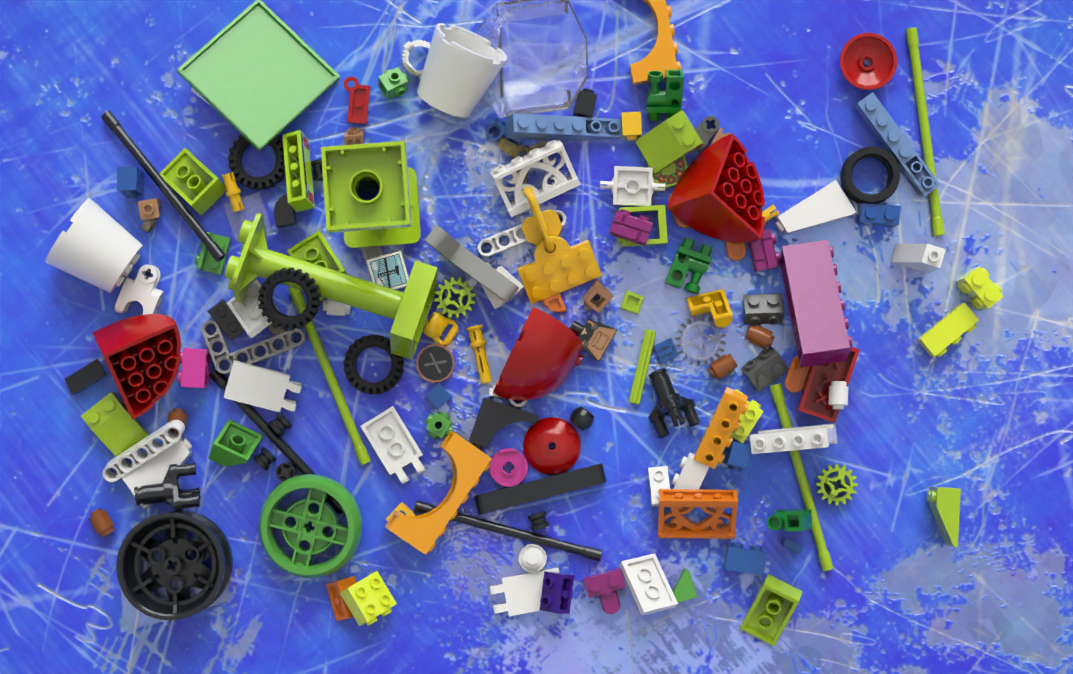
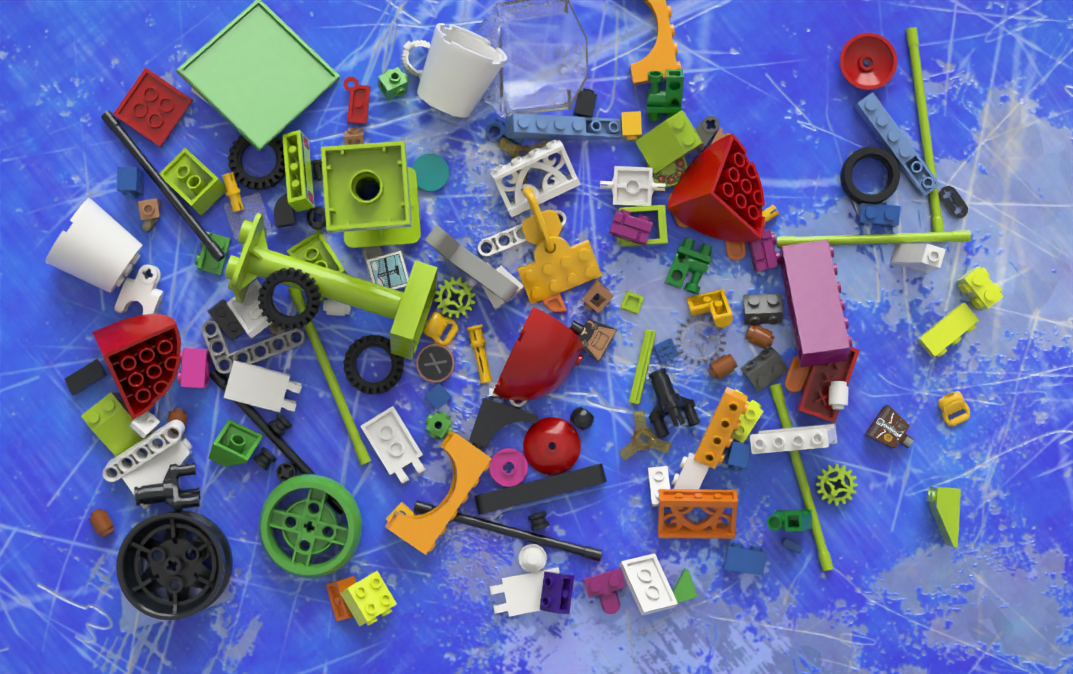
(145, 424): none -> white bracket
(153, 107): none -> red plate
(311, 217): none -> black piece
(431, 172): none -> teal tile
(635, 445): none -> clear yellow bush
(771, 610): lime slope -> none
(820, 208): white slope -> none
(889, 429): none -> torso
(950, 205): none -> black beam
(952, 403): none -> yellow piece
(953, 236): none -> lime piece

